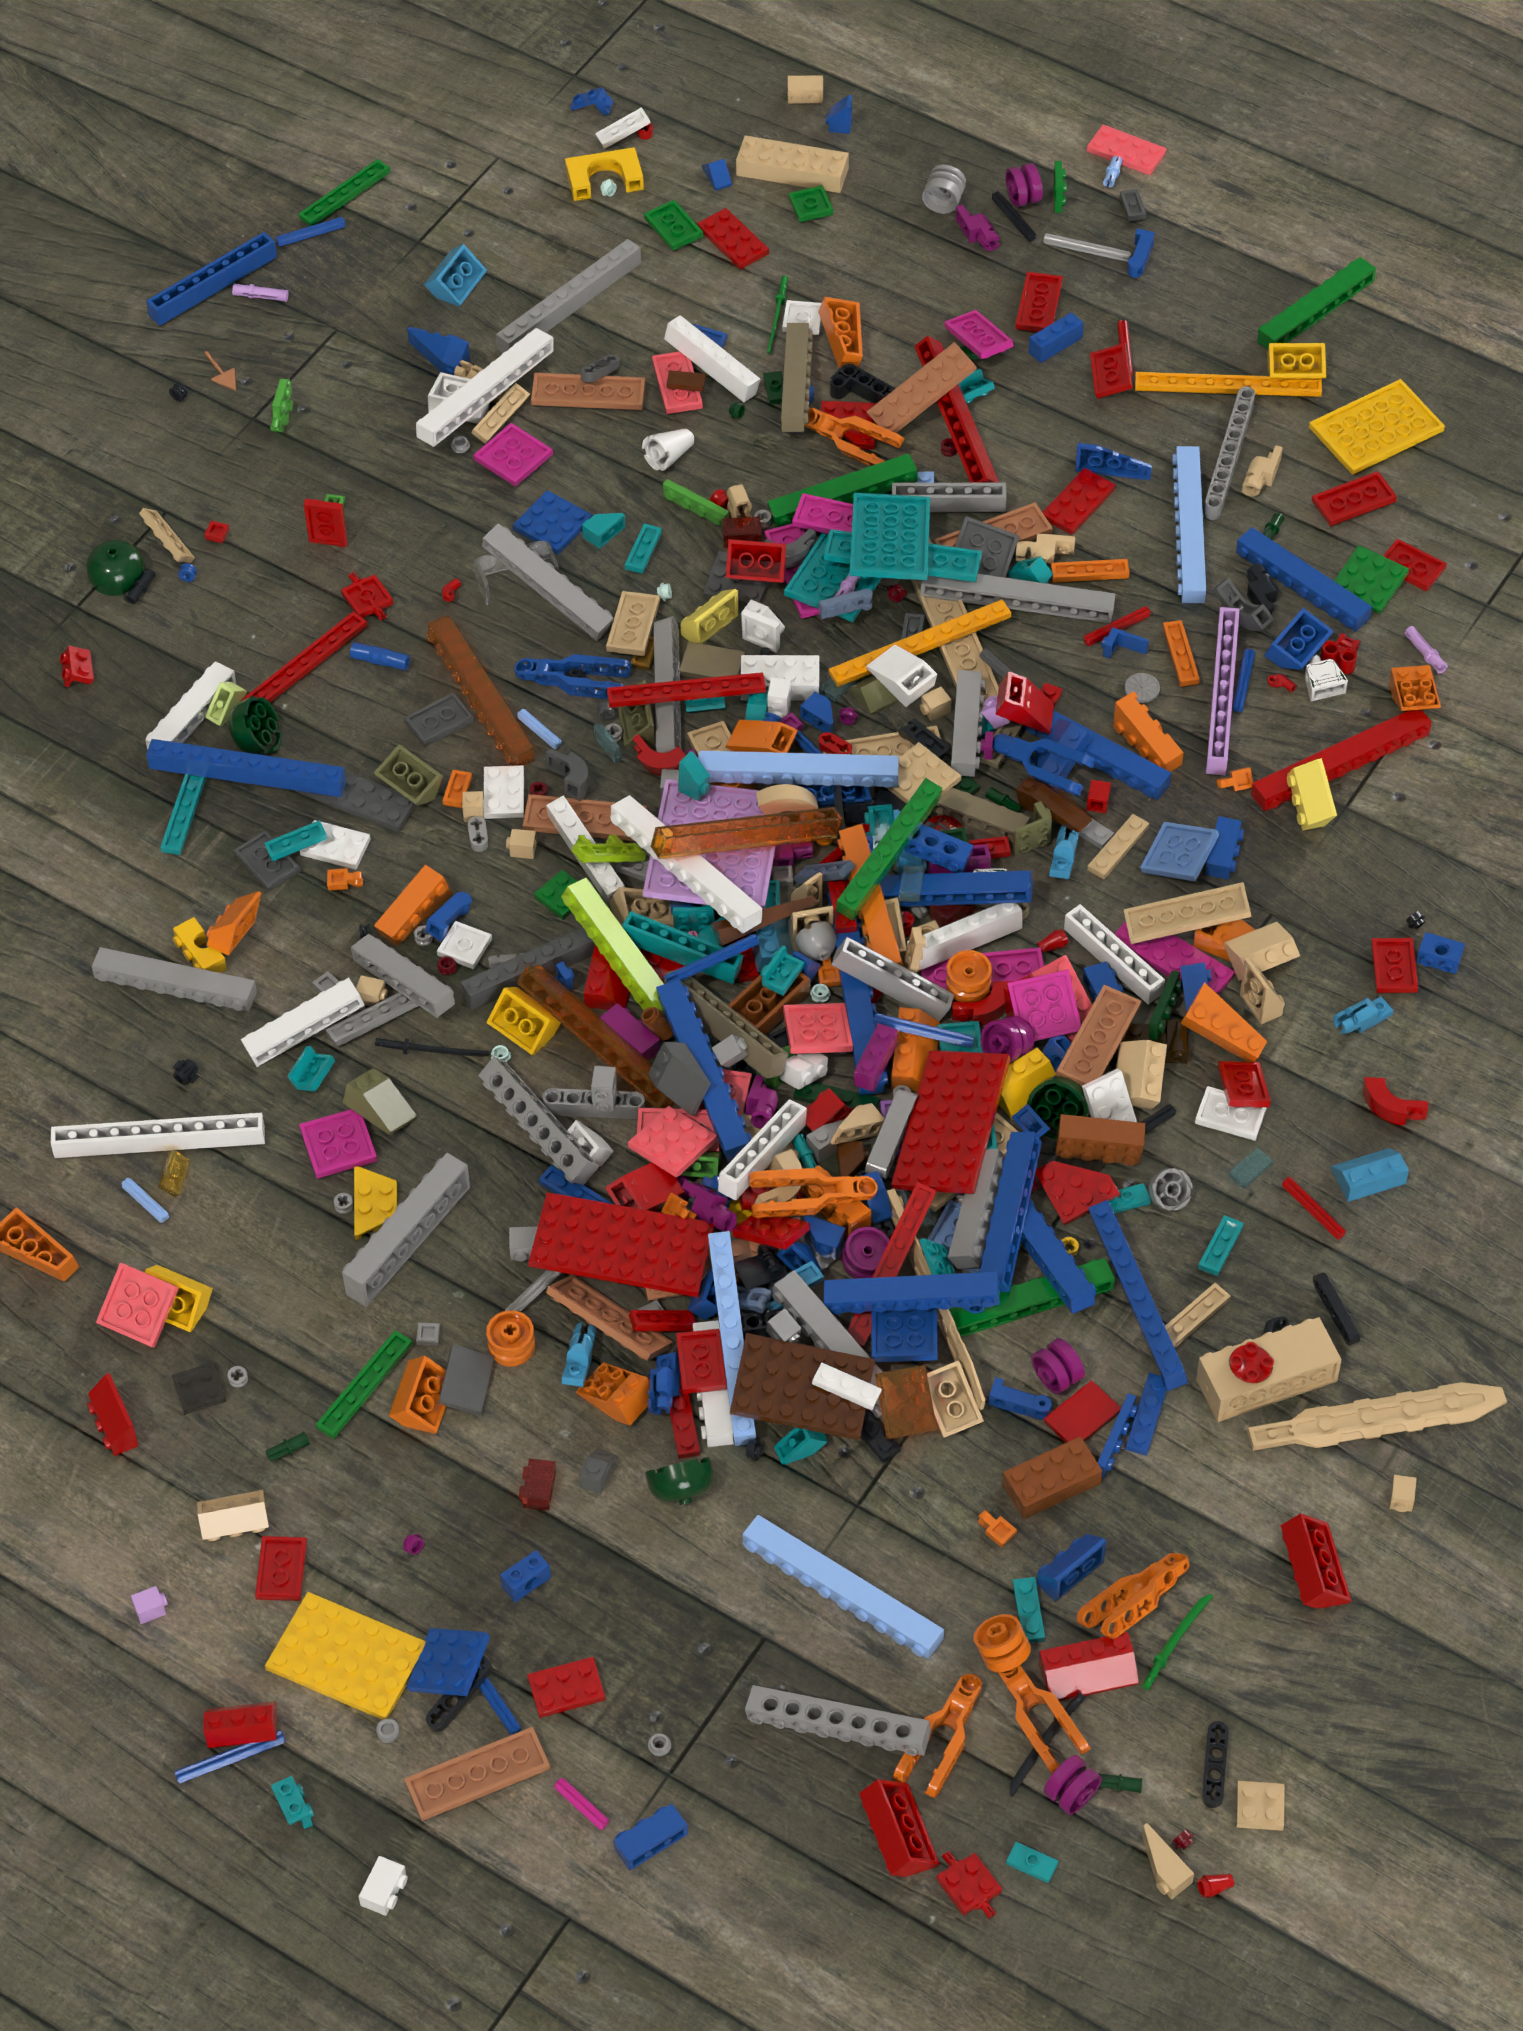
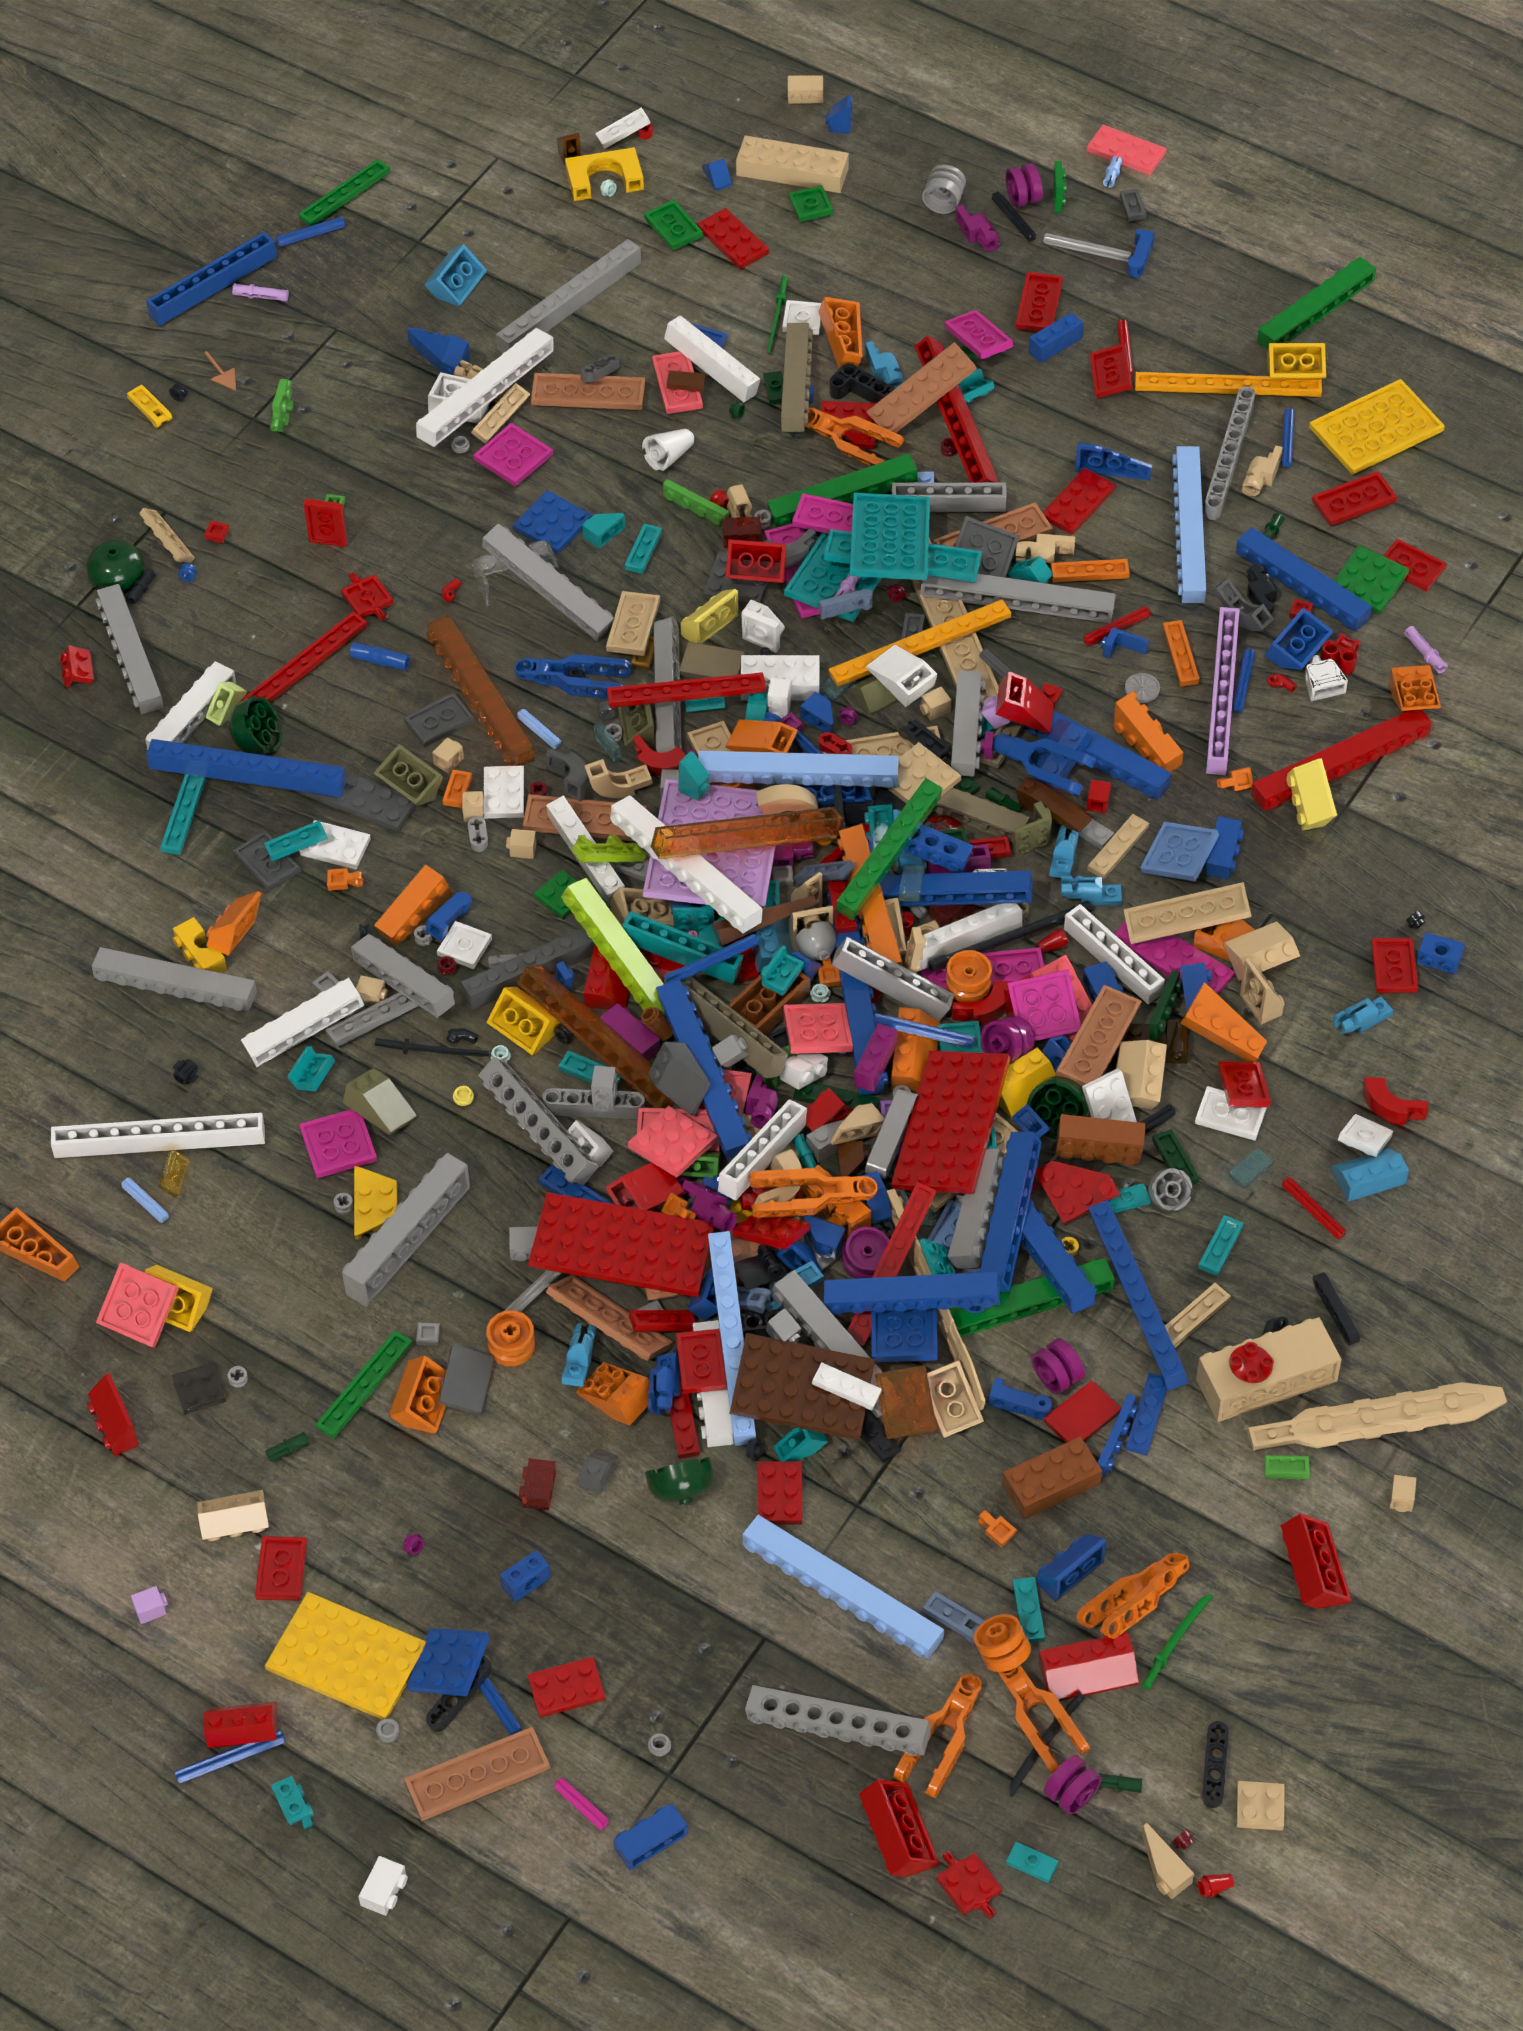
(129, 648): none -> light grey brick
(149, 406): none -> yellow plate
(448, 755): none -> tan brick
(462, 1033): none -> black arm
(463, 1096): none -> light yellow plate
(563, 1034): none -> black bush
(569, 146): none -> reddish brown slope
(581, 1067): none -> teal plate
(594, 96): blue bracket -> none
(617, 784): none -> tan arch
(664, 591): light aqua plate -> none
(780, 1492): none -> red plate
(883, 365): none -> dark azure plate
(942, 961): none -> black piece
(952, 1615): none -> sand blue plate
(1091, 890): none -> dark azure plate
(1173, 1154): none -> dark green plate
(1286, 1467): none -> bright green plate
(1287, 441): none -> blue axle
(1298, 605): none -> red plate
(1365, 1135): none -> white plate

